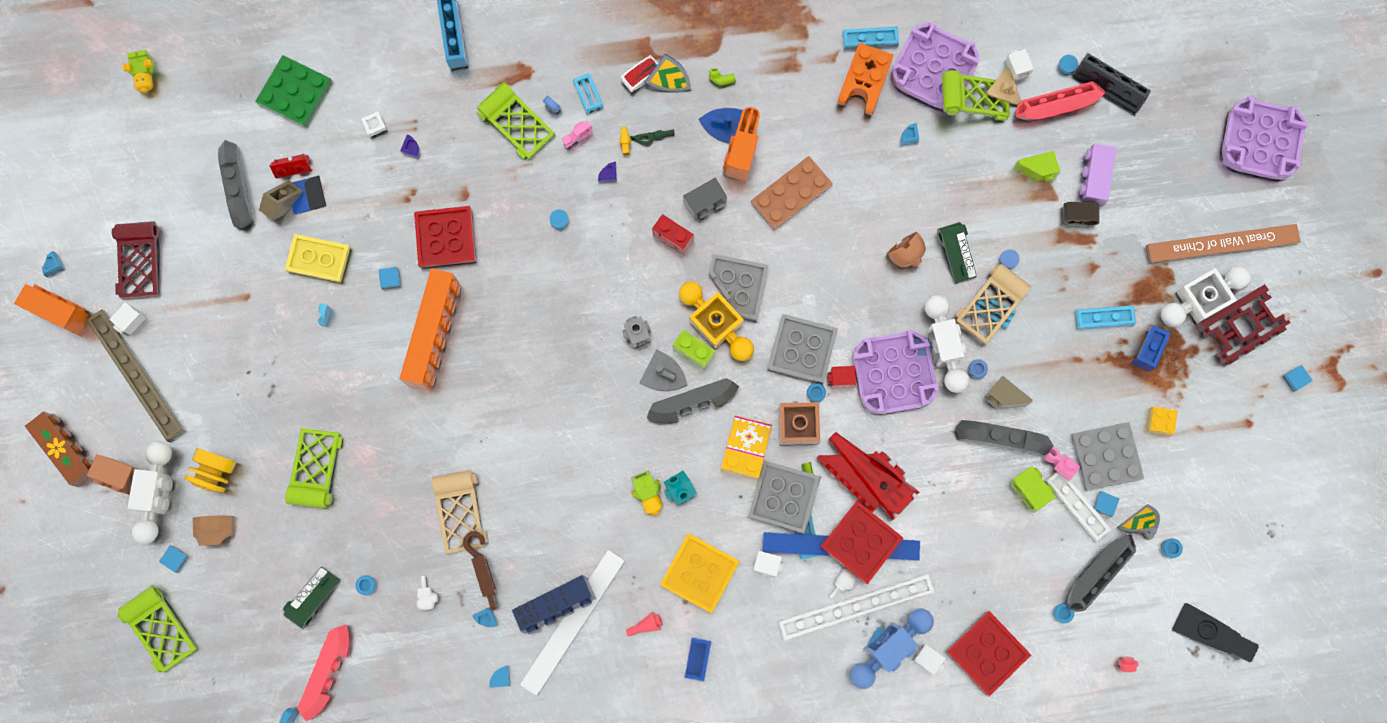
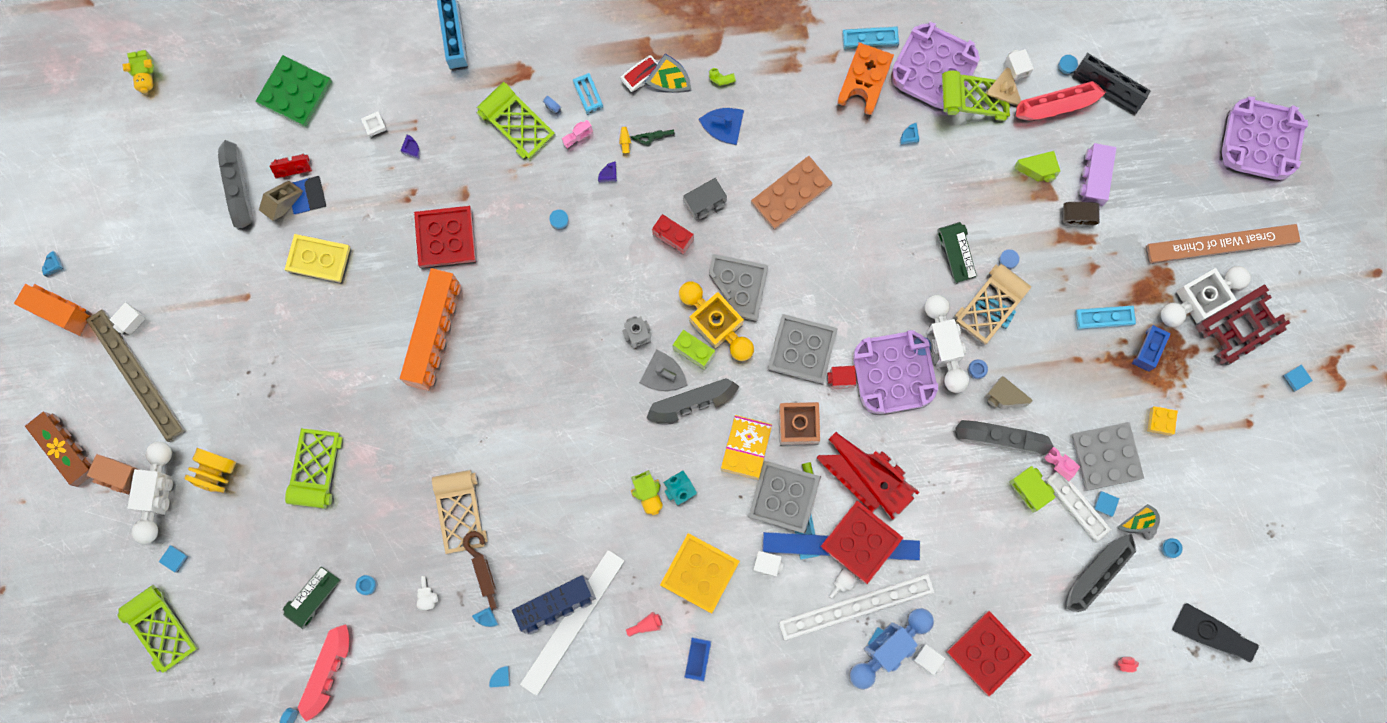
(130, 235): dark red piece -> none
(212, 529): medium nougat slope -> none
(325, 312): medium azure tile -> none
(389, 278): dark azure tile -> none
(742, 146): orange brick -> none
(816, 392): dark azure tile -> none
(908, 251): nougat cylinder -> none
(1062, 614): dark azure tile -> none

